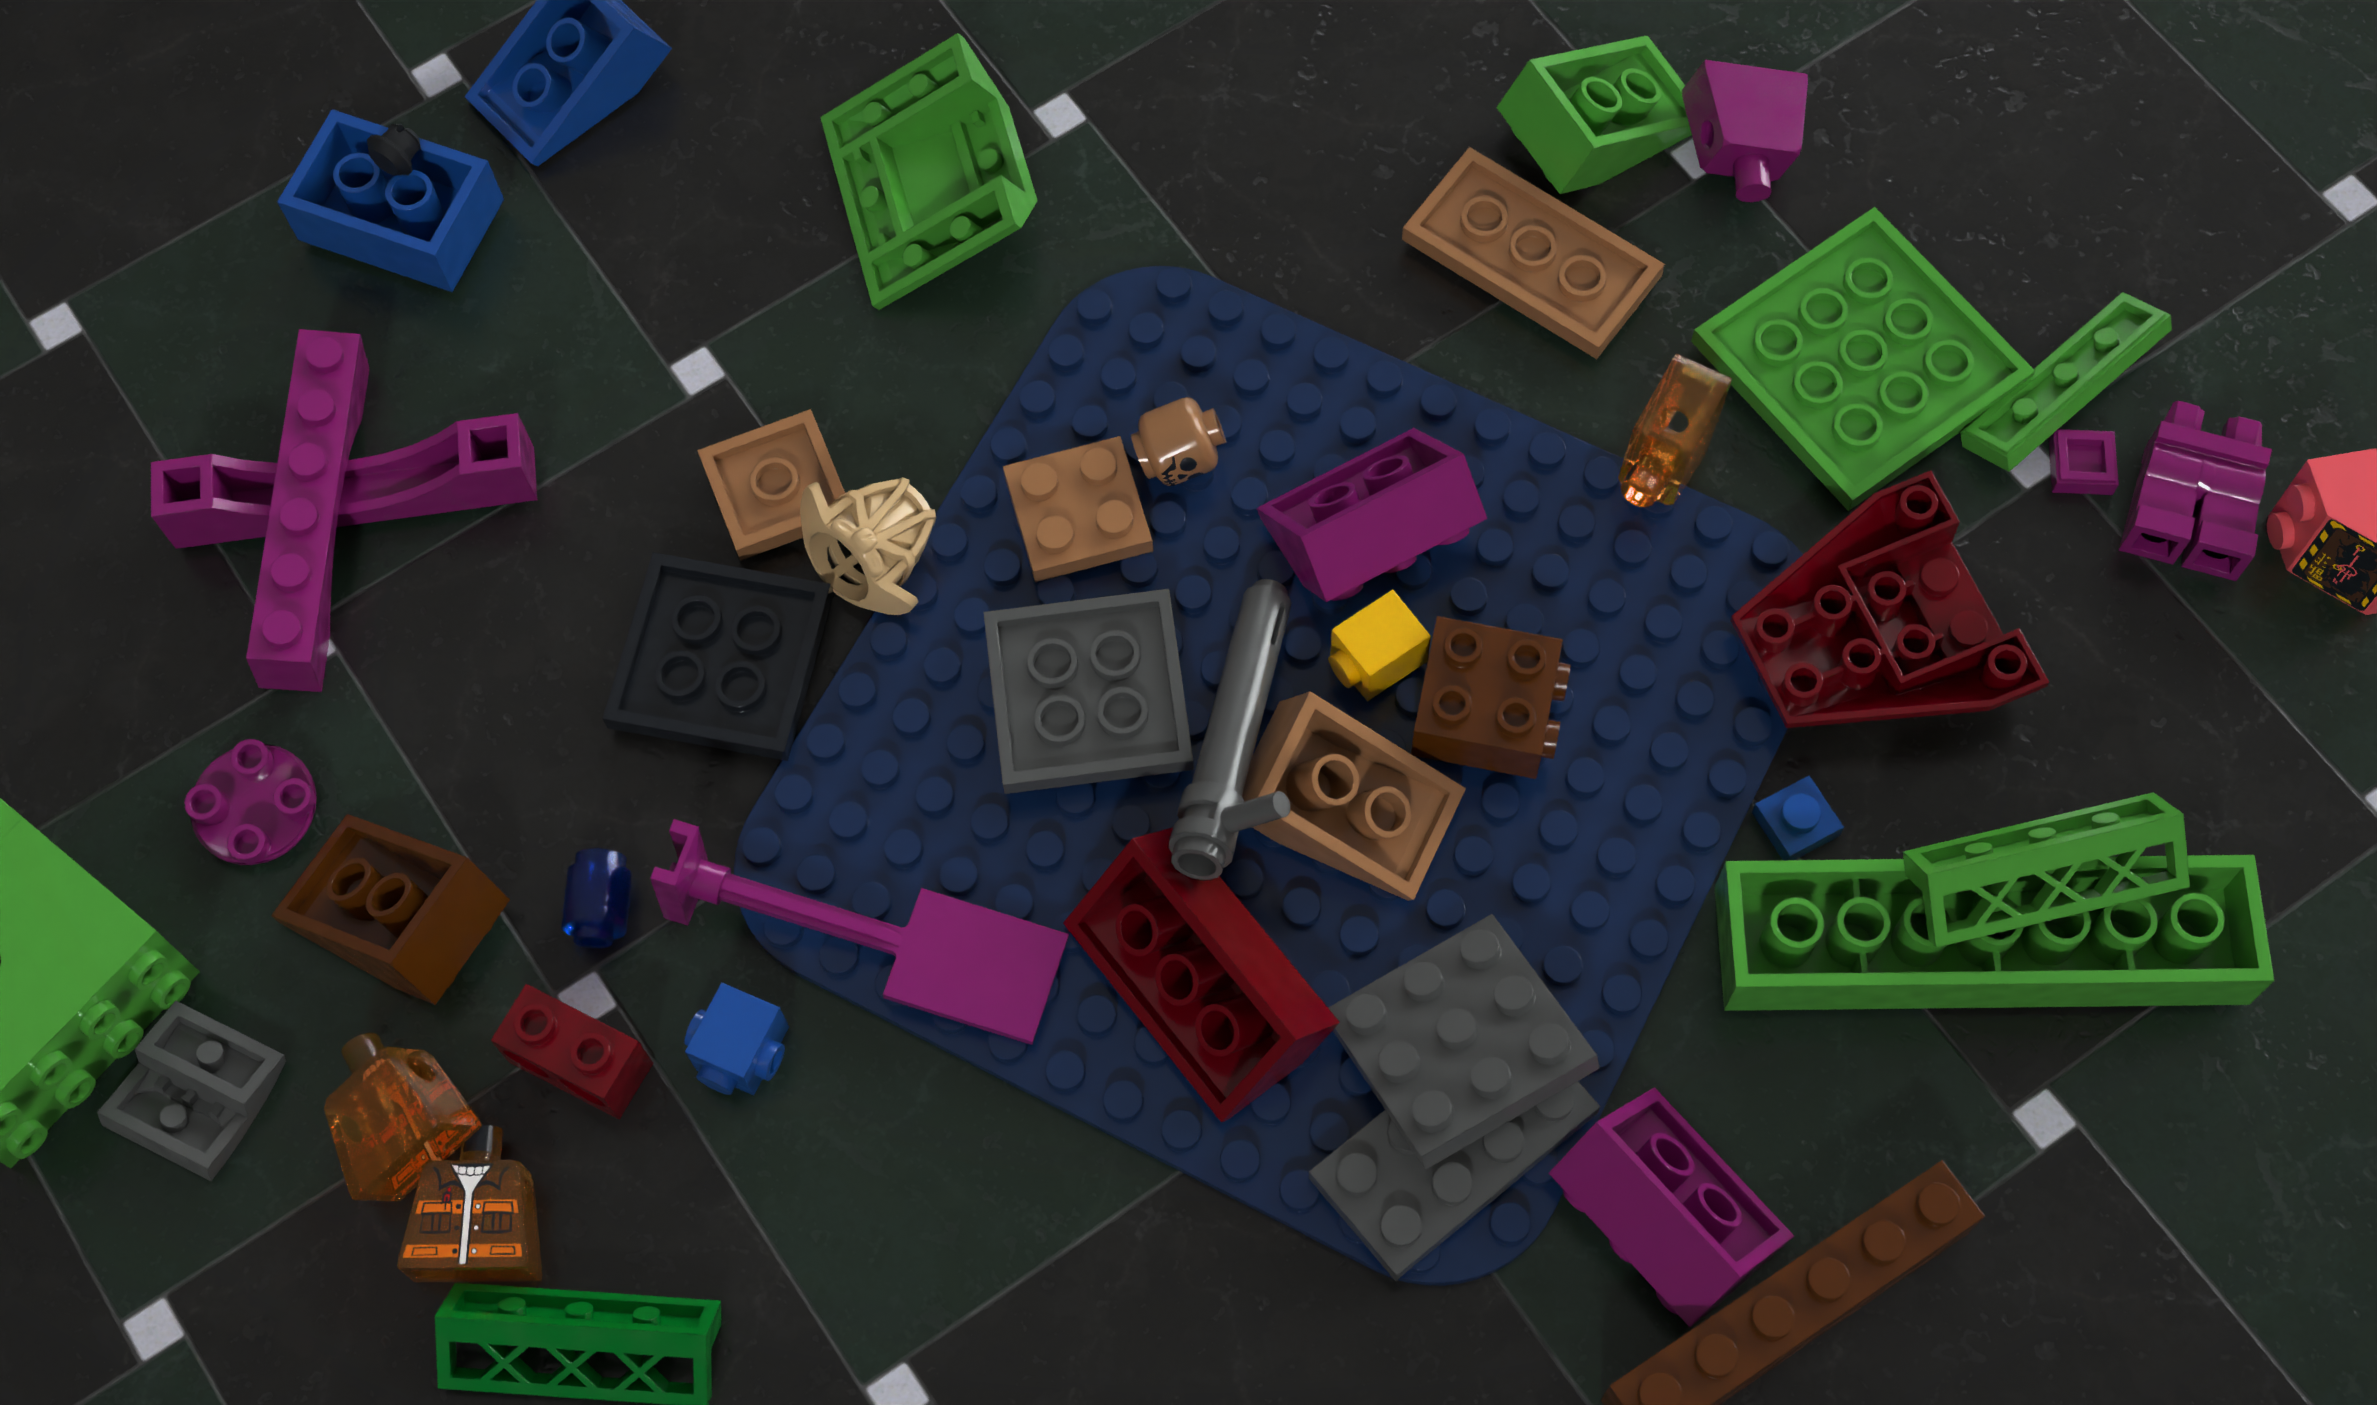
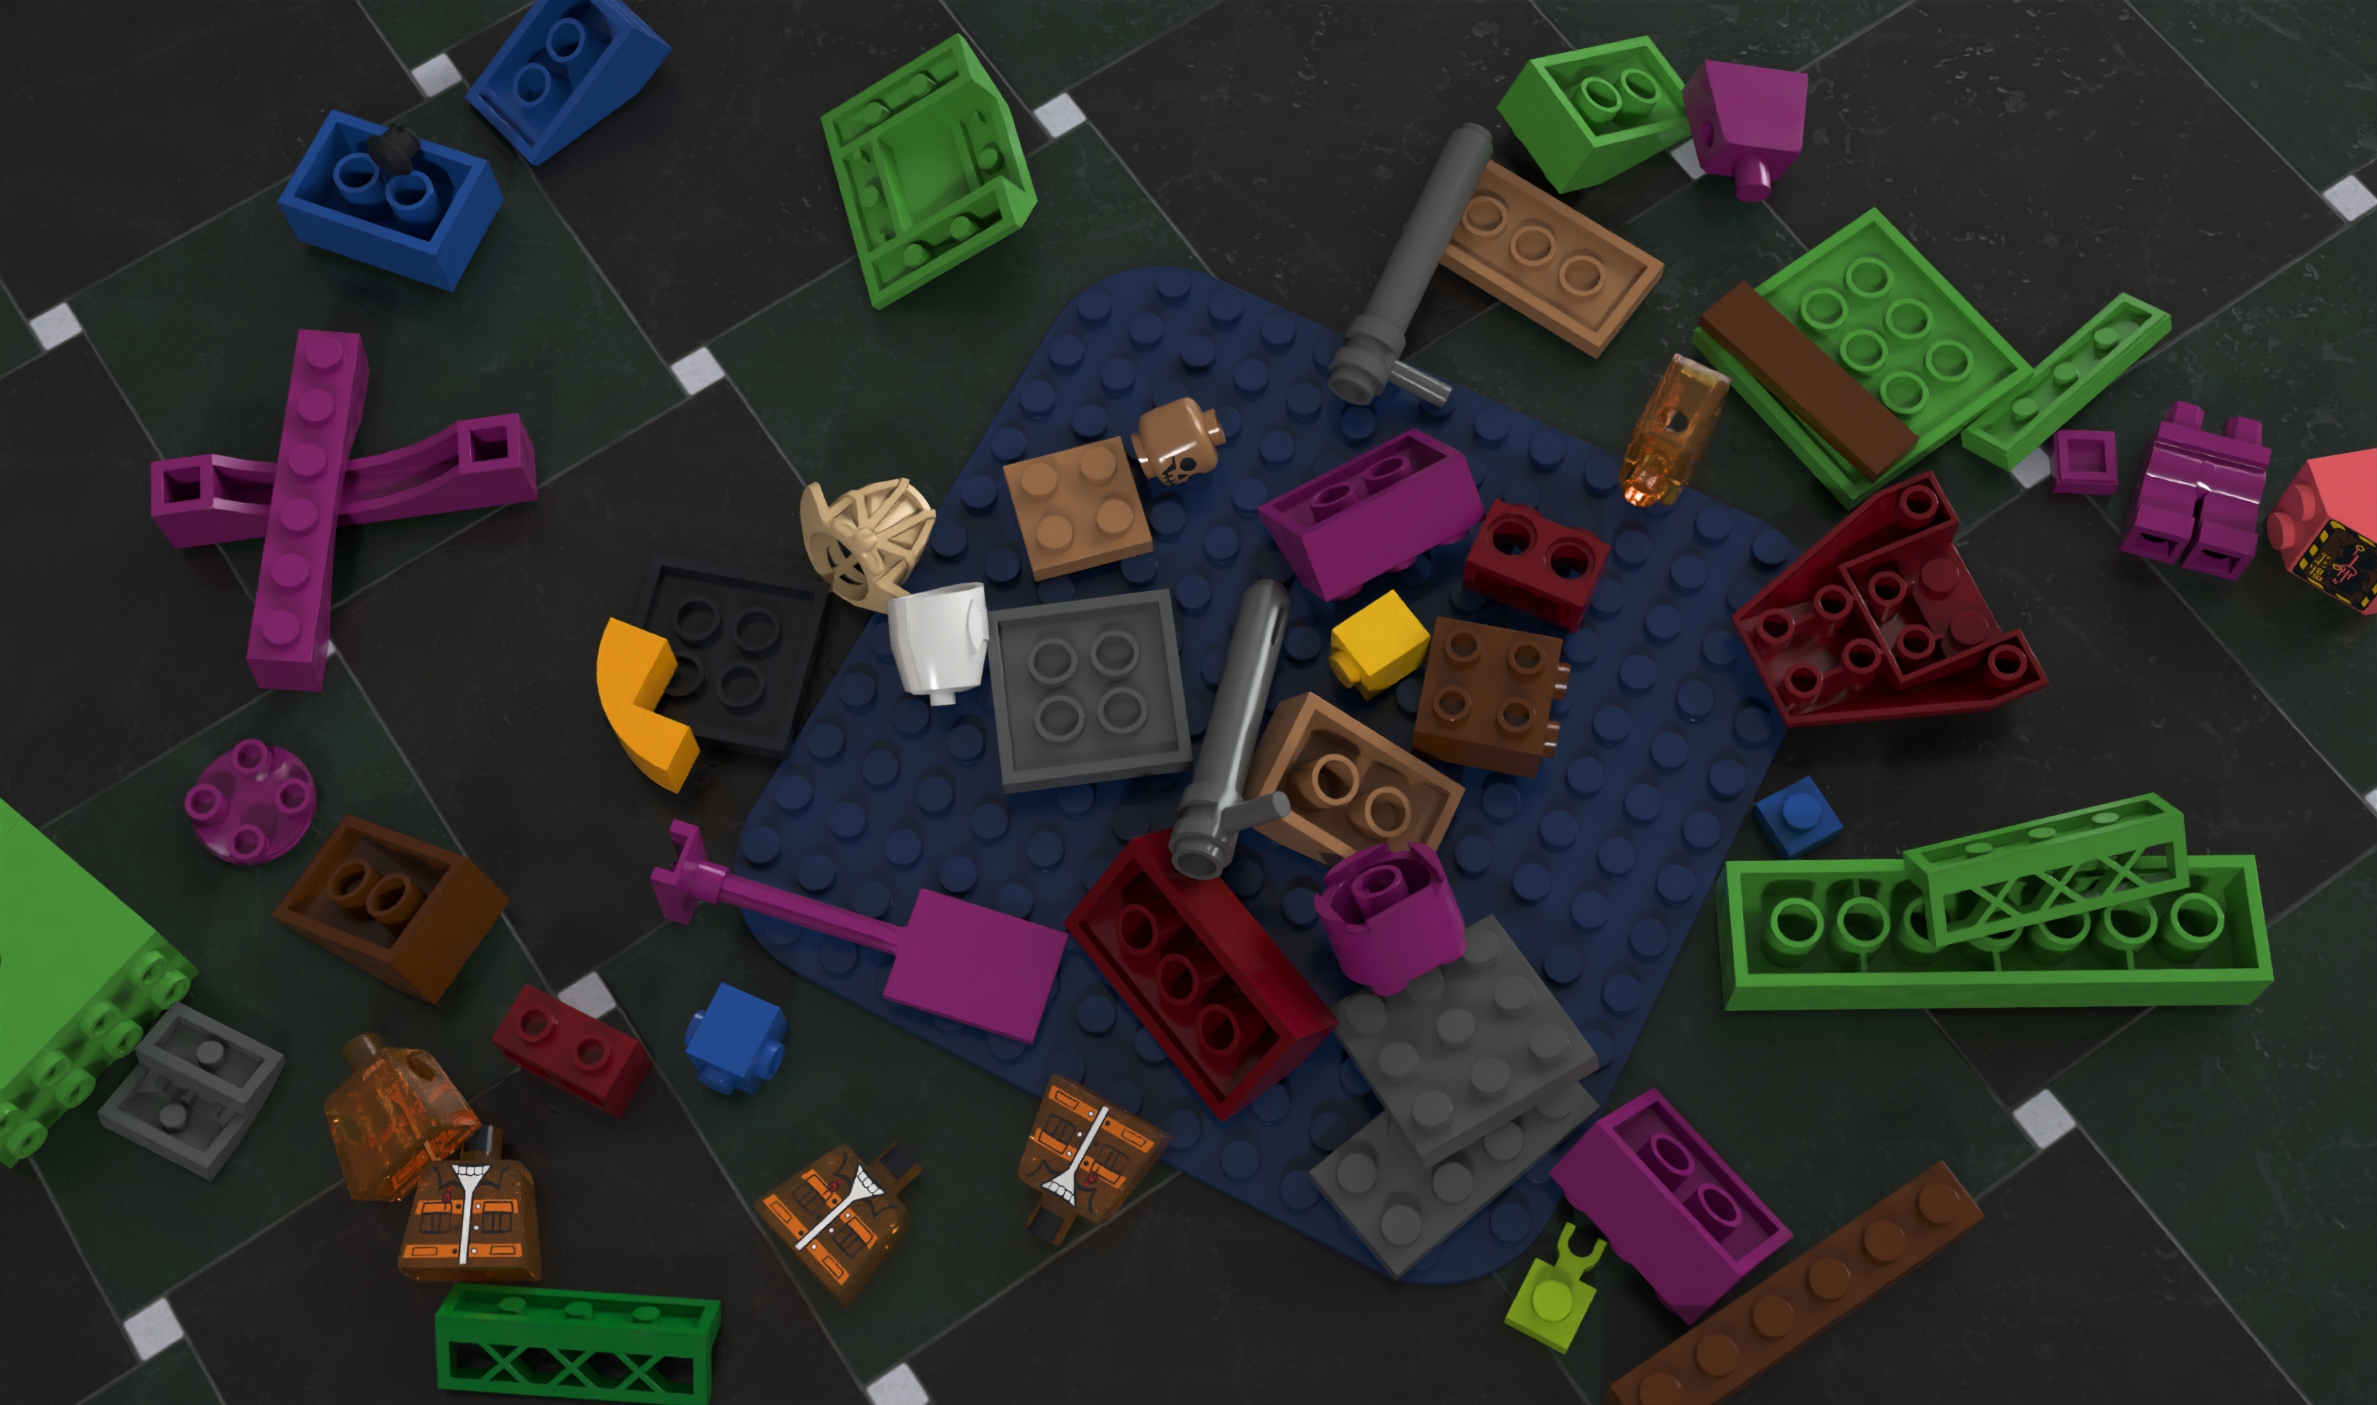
(597, 898): clear blue brick -> none
(630, 681): none -> light orange brick
(763, 478): medium nougat plate -> none
(843, 1216): none -> clear orange torso
(940, 640): none -> white helmet
(1084, 1157): none -> clear orange torso
(1377, 335): none -> dark grey cylinder
(1390, 916): none -> magenta brick
(1529, 578): none -> dark red brick
(1553, 1297): none -> lime plate
(1808, 382): none -> reddish brown tile

